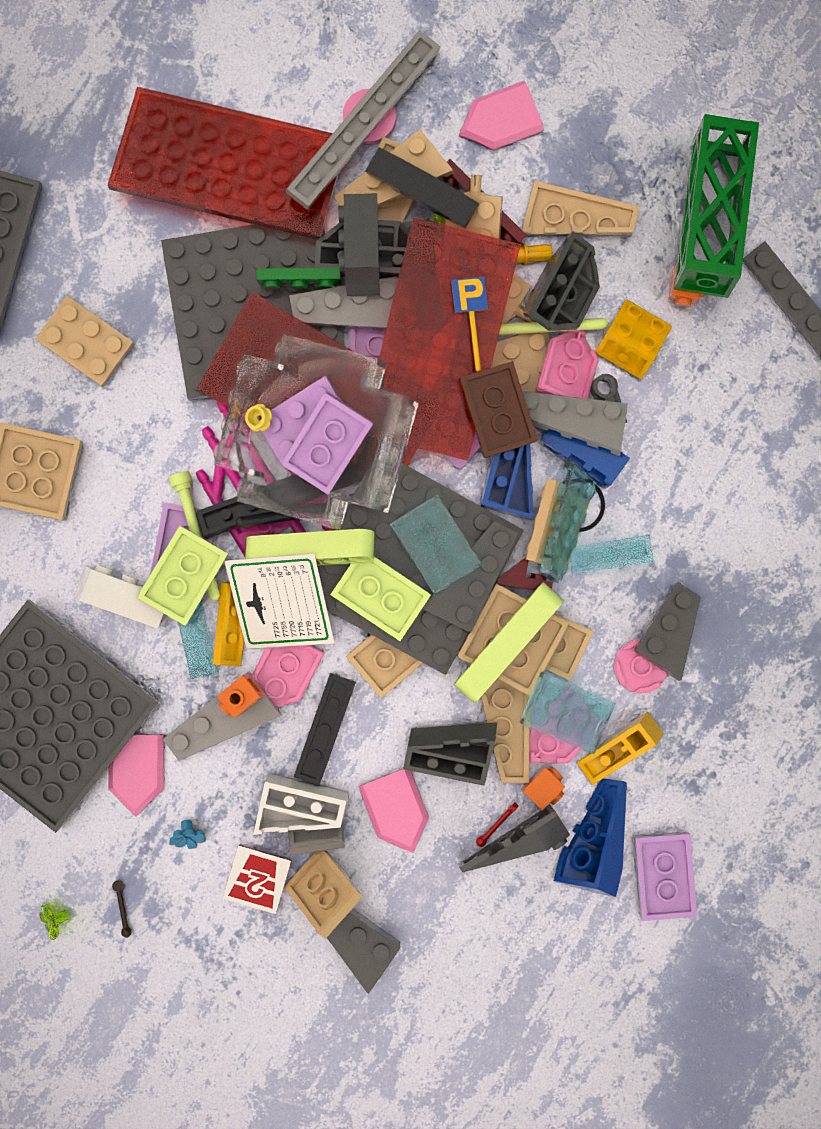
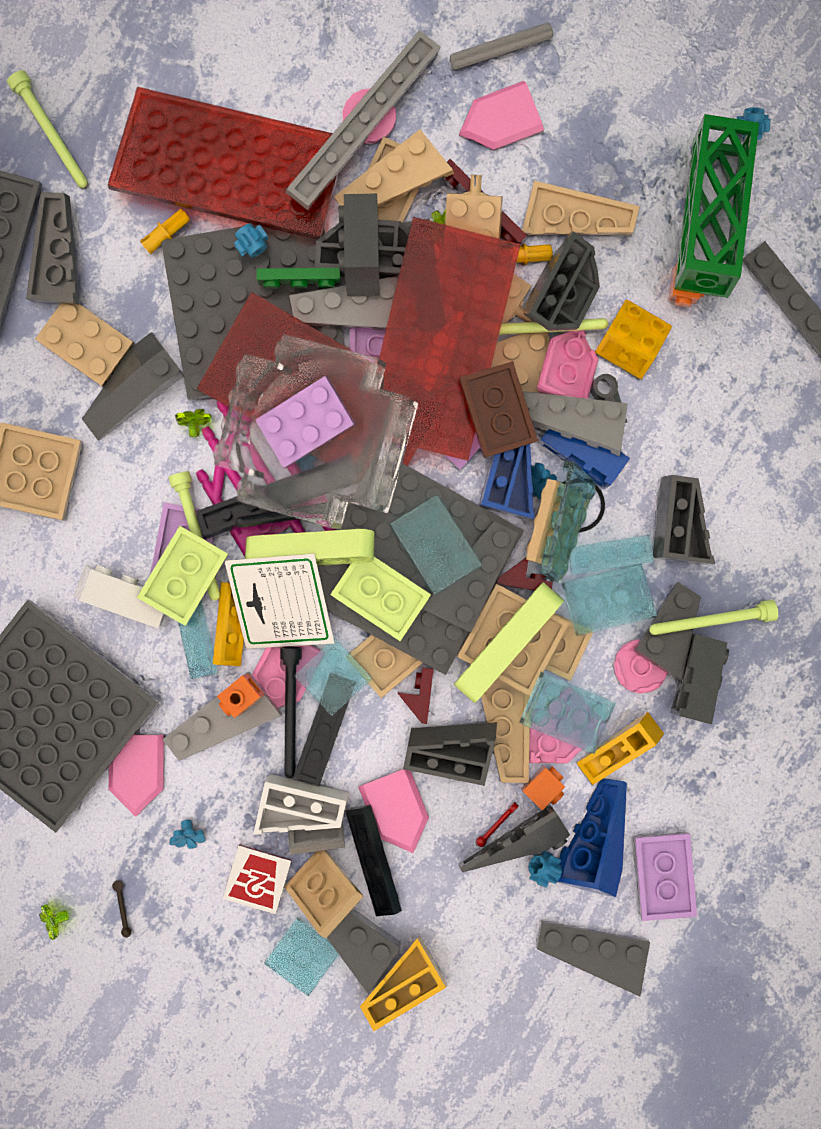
(20, 83): none -> yellowish green piece
(53, 254): none -> dark grey wing
(136, 381): none -> dark grey wedge
(165, 230): none -> yellow axle
(193, 421): none -> clear neon green plant
(251, 240): none -> dark azure gear
(252, 417): light yellow plate -> none
(290, 659): none -> black piece
(302, 956): none -> clear light blue plate
(327, 443): lavender plate -> none
(333, 677): none -> clear light blue plate
(373, 861): none -> black plate
(404, 987): none -> yellow wedge
(420, 702): none -> dark red slope
(422, 187): black slope -> none
(470, 296): piece -> none
(501, 46): none -> light grey axle
(539, 478): none -> dark azure plant
(545, 869): none -> dark azure gear
(603, 954): none -> dark grey wing
(609, 599): none -> clear light blue plate
(681, 522): none -> dark grey wedge
(701, 679): none -> dark grey wedge
(757, 115): none -> dark azure gear
(765, 611): none -> yellowish green piece

